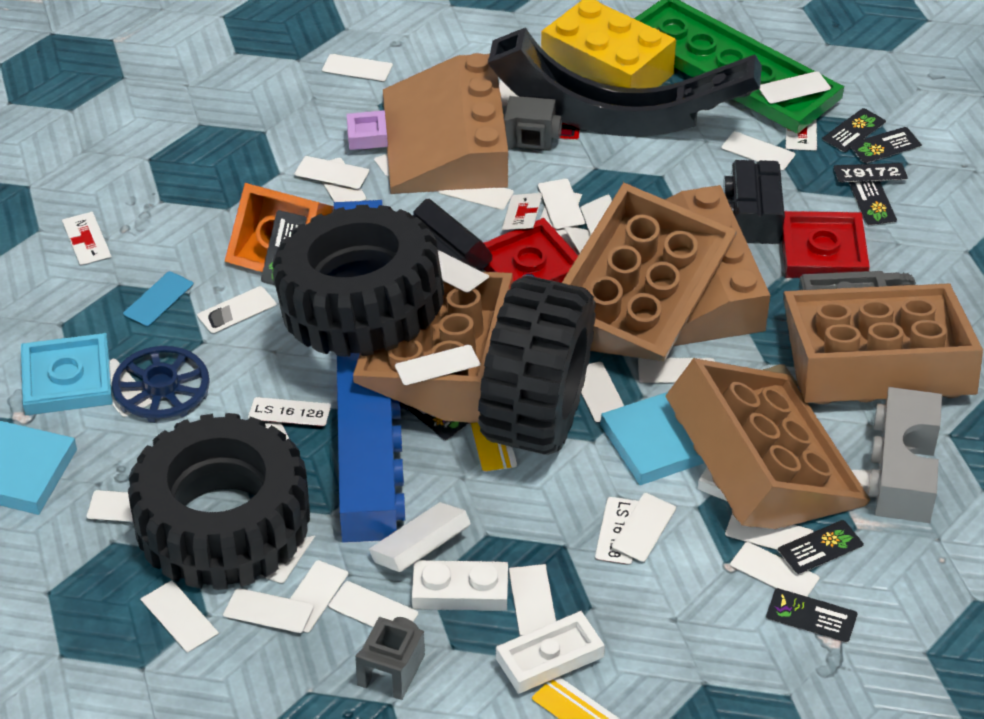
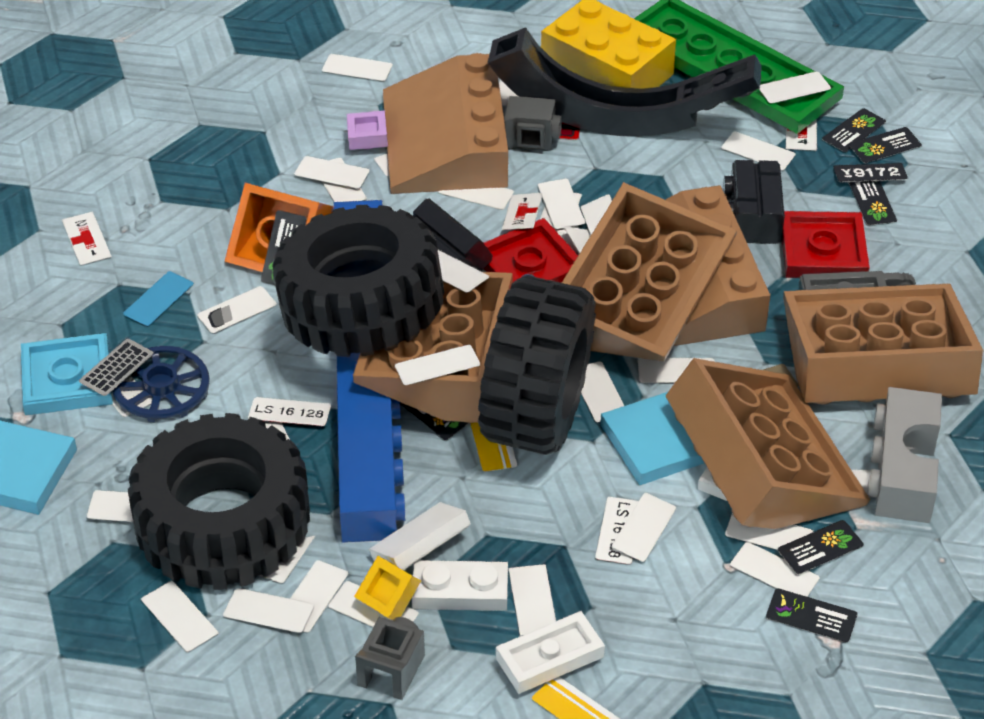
(116, 367): none -> sticker
(387, 588): none -> yellow plate

